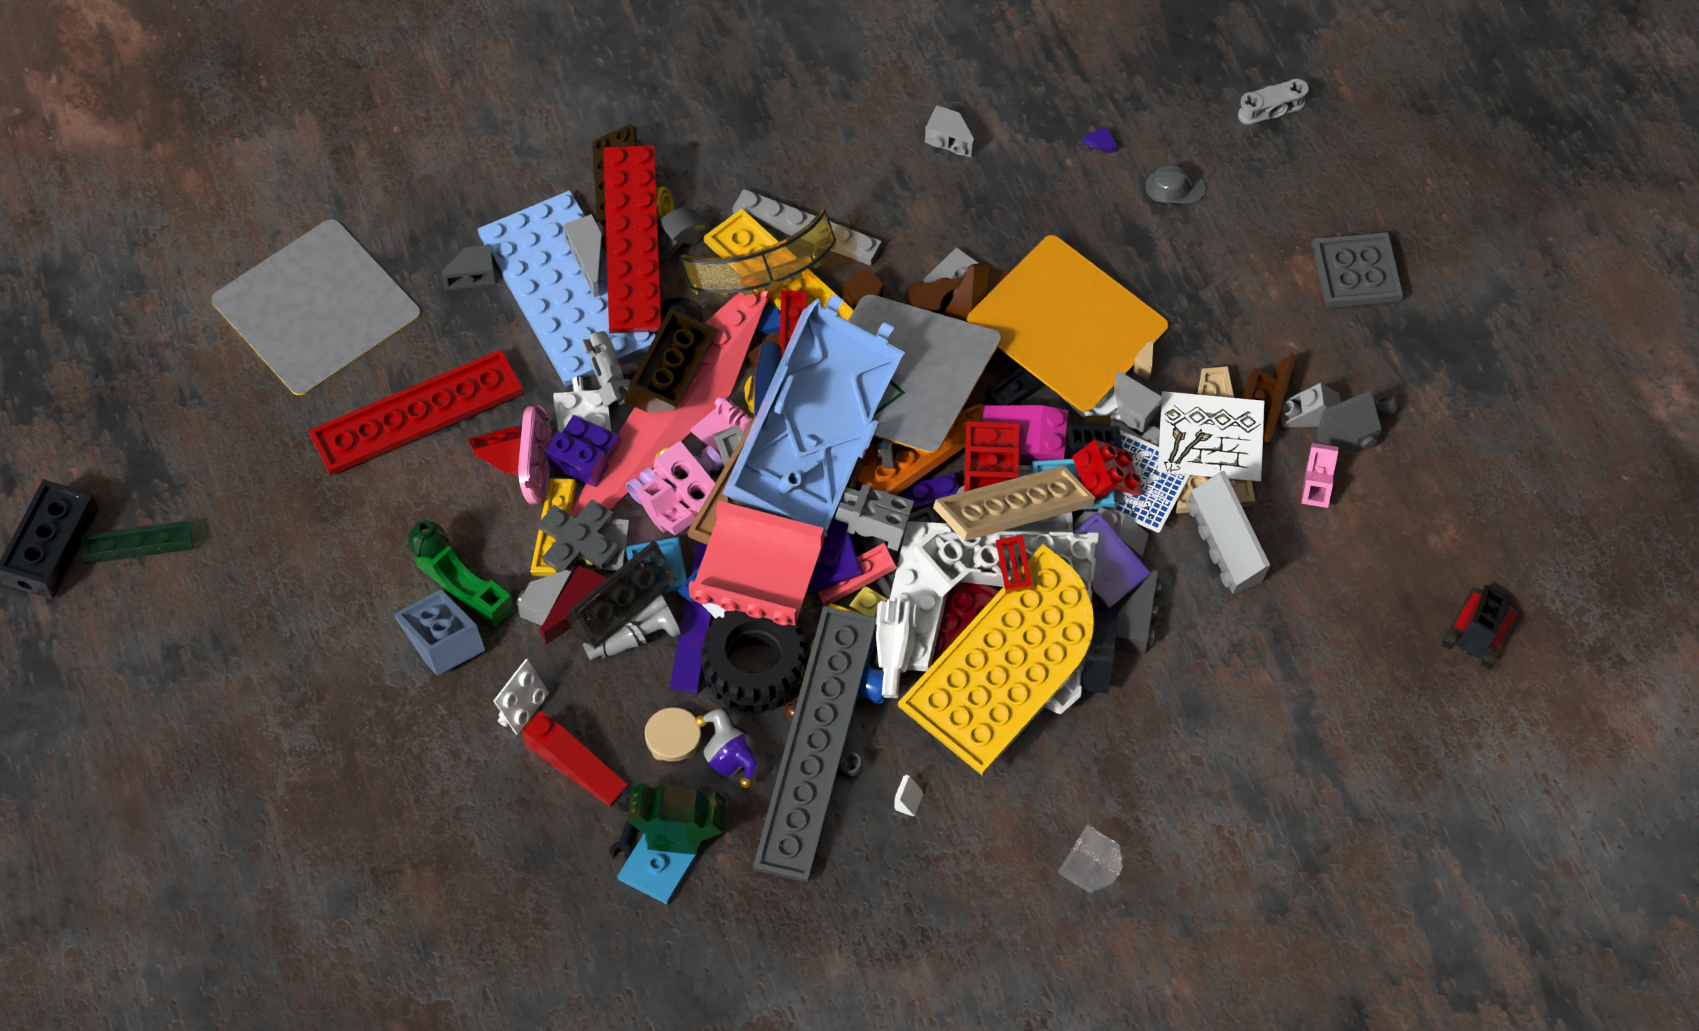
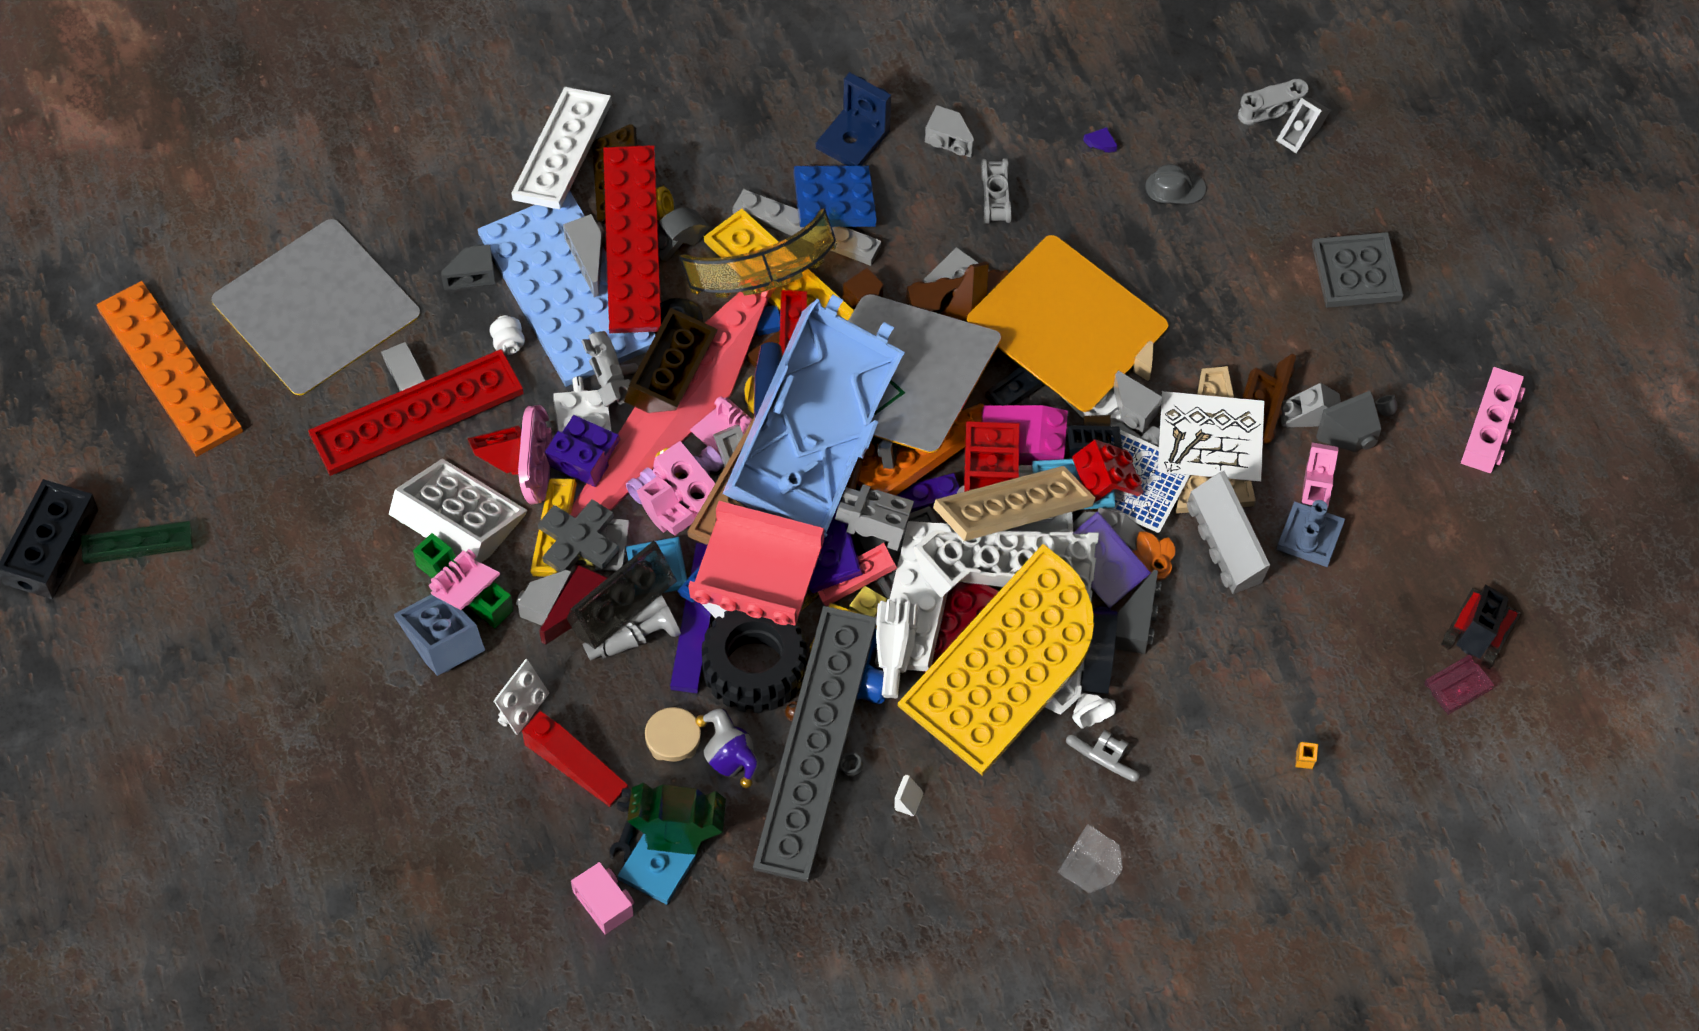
(169, 368): none -> orange plate
(402, 366): none -> light grey slope
(427, 543): dark green piece -> none
(456, 509): none -> white slope
(465, 581): none -> bright pink hinge
(507, 334): none -> white piece
(561, 148): none -> white plate
(602, 897): none -> bright pink brick
(839, 190): none -> blue plate
(863, 117): none -> dark blue bracket
(996, 204): none -> light grey piece
(1018, 586): red tile -> none
(1092, 710): none -> white piece
(1103, 758): none -> light grey piece
(1153, 551): none -> orange plate
(1303, 124): none -> light grey slope
(1306, 749): none -> light orange piece
(1311, 532): none -> sand blue plate
(1459, 684): none -> clear pink plate
(1502, 386): none -> bright pink brick

